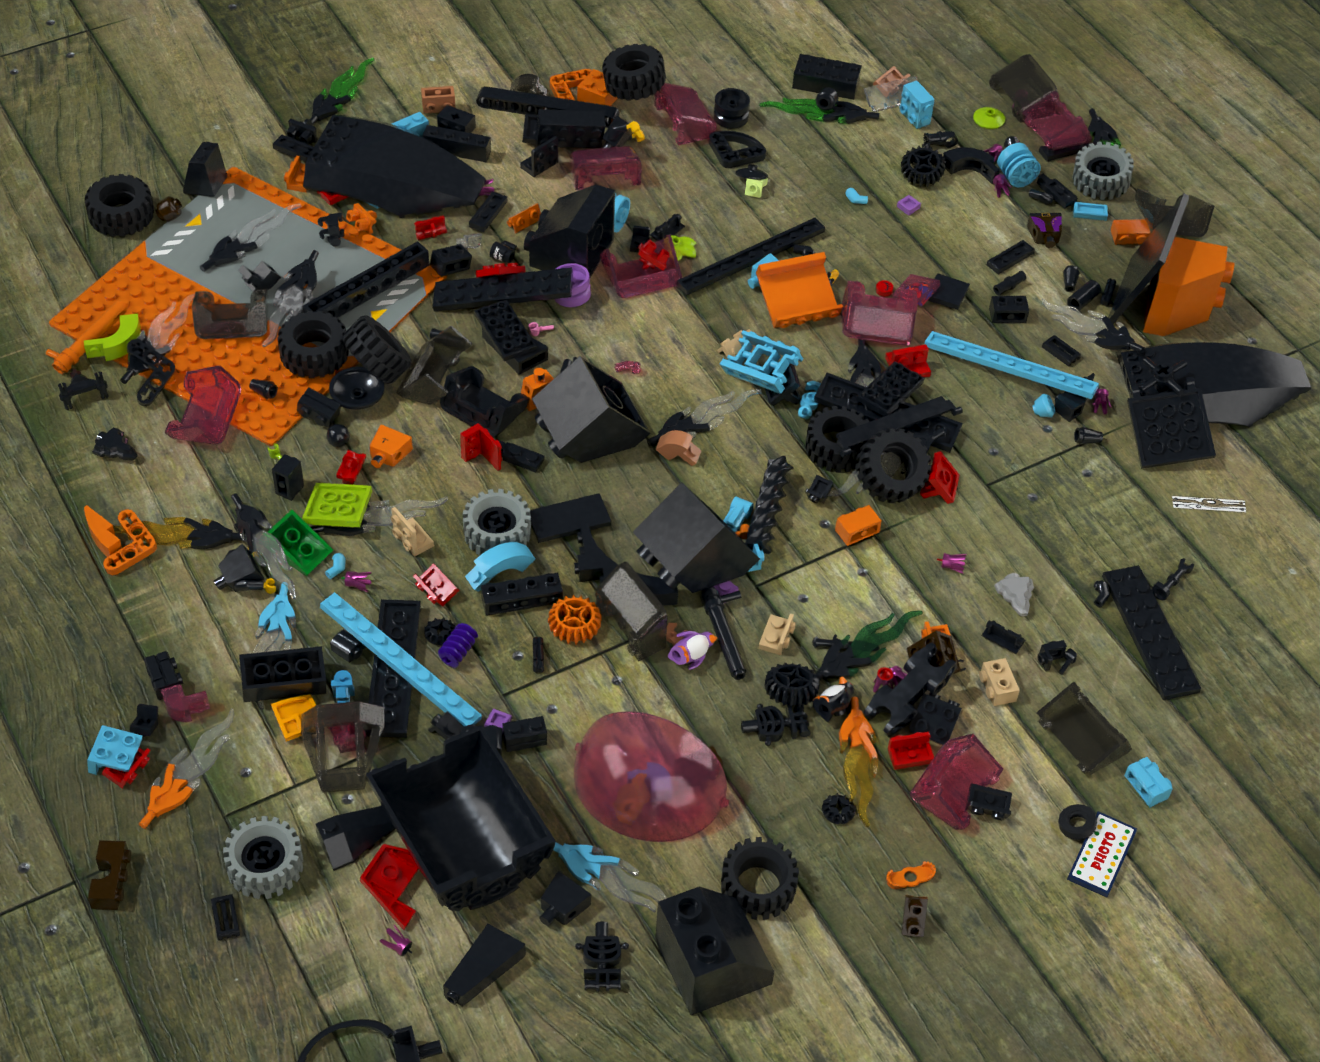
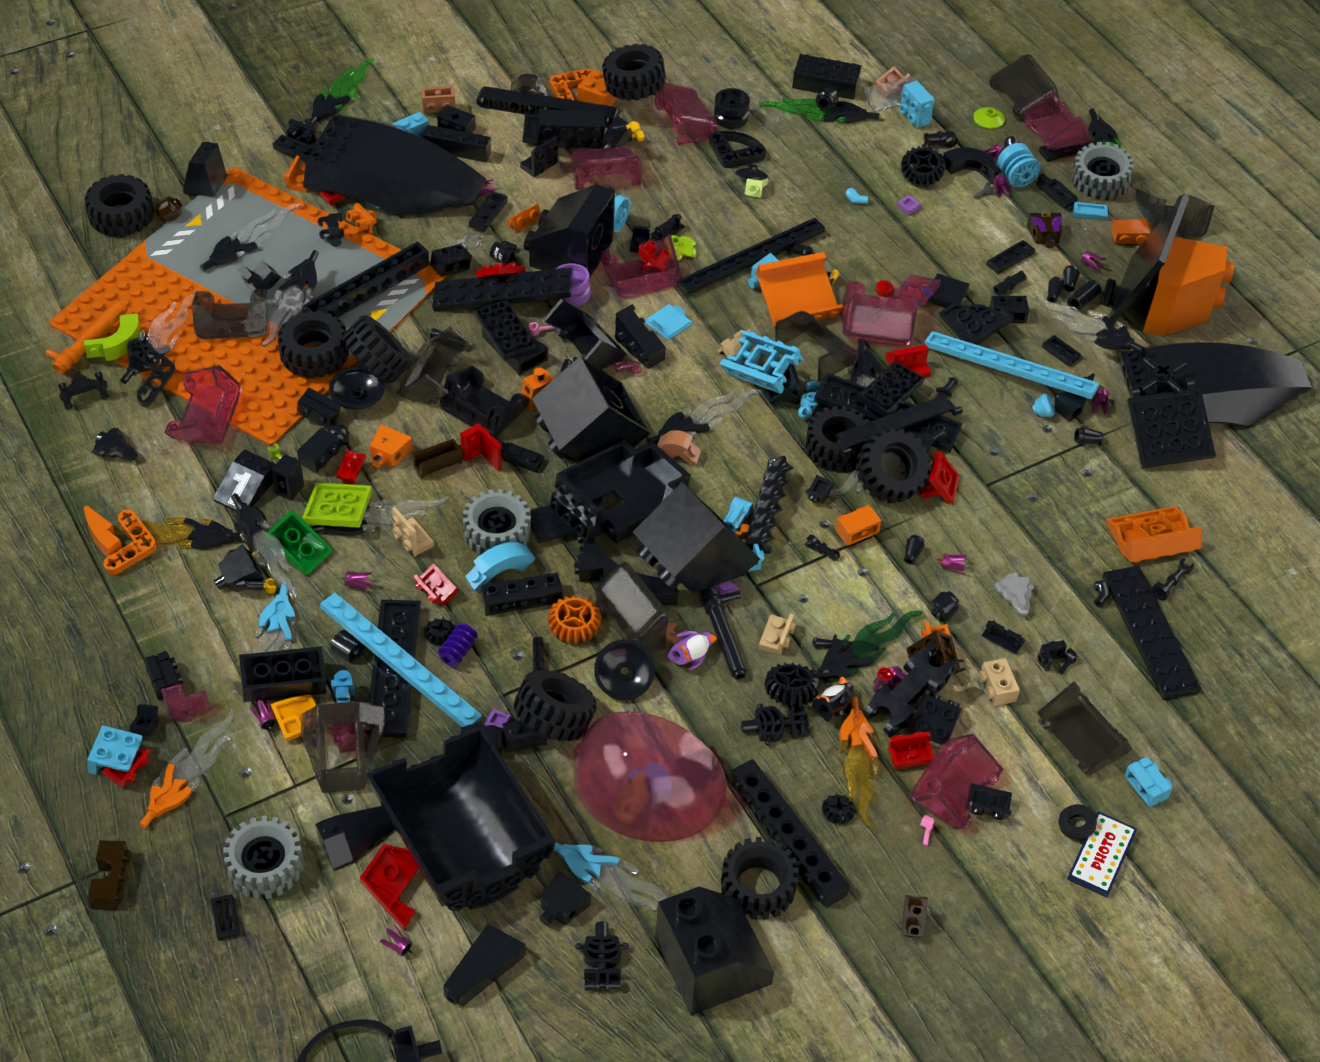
(248, 477): none -> slope
(264, 388): black cone -> none
(267, 719): none -> flat silver piece
(318, 450): none -> black brick
(338, 565): medium azure arm -> none
(430, 227): red hips -> none
(437, 457): none -> dark brown window
(445, 725): black bracket -> none
(555, 705): none -> black tyre
(585, 334): none -> black windscreen
(627, 655): none -> black dish
(636, 476): none -> black panel
(637, 338): none -> black wedge
(669, 321): none -> medium azure piece
(814, 543): none -> black piece
(825, 892): none -> black brick
(840, 352): none -> clear smoke windscreen
(914, 547): none -> black cone
(923, 874): orange piece -> none
(927, 822): none -> bright pink hand
(944, 605): none -> black head
(945, 391): none -> black sword
(975, 321): none -> black plate
(987, 190): none -> dark grey hand
(1041, 196): black arm -> none
(1055, 288): none -> black cone
(1087, 258): none -> flat silver piece
(1154, 534): none -> orange piece
(1208, 504): sticker -> none

